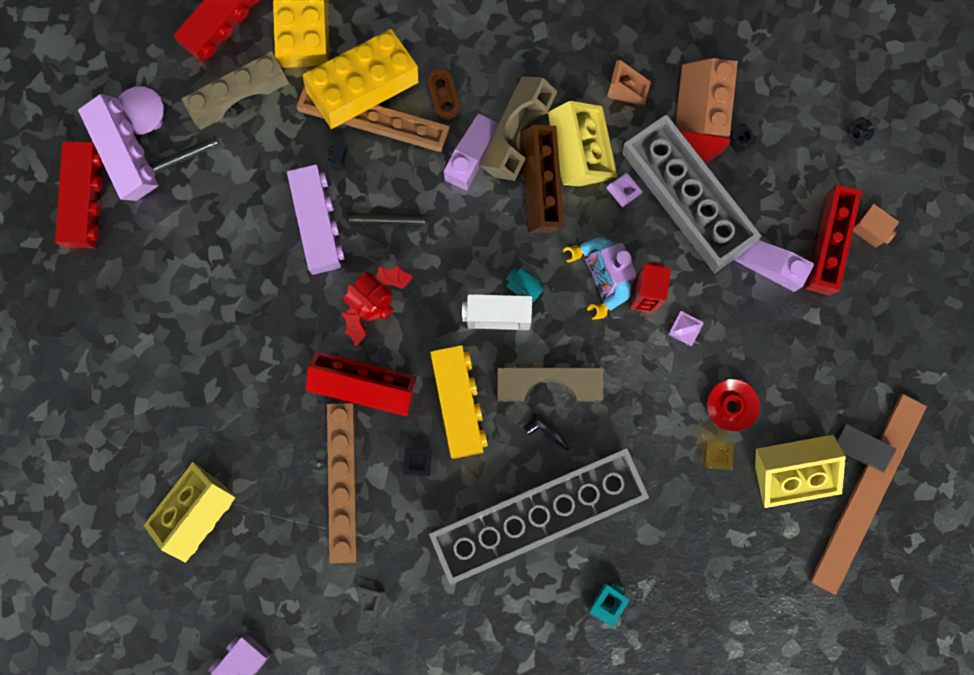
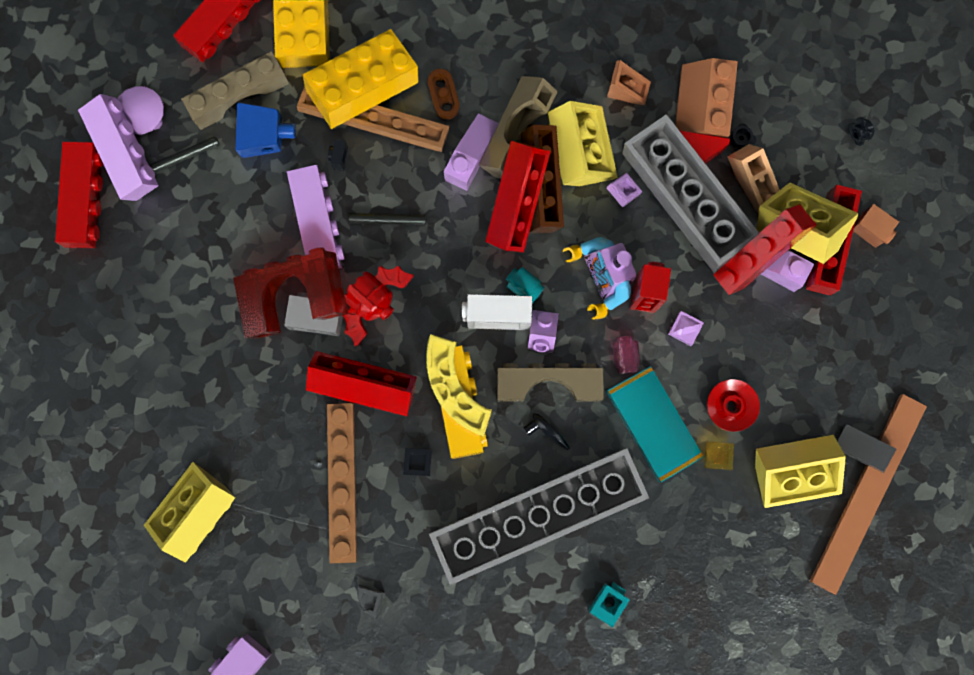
(258, 290): none -> clear red arch
(260, 130): none -> blue torso
(300, 318): none -> light grey brick
(448, 389): none -> light yellow tile
(517, 196): none -> red brick
(543, 331): none -> lavender bracket
(626, 355): none -> clear pink brick
(654, 424): none -> teal slope
(754, 174): none -> light nougat slope
(765, 249): none -> red brick
(831, 219): none -> light yellow slope

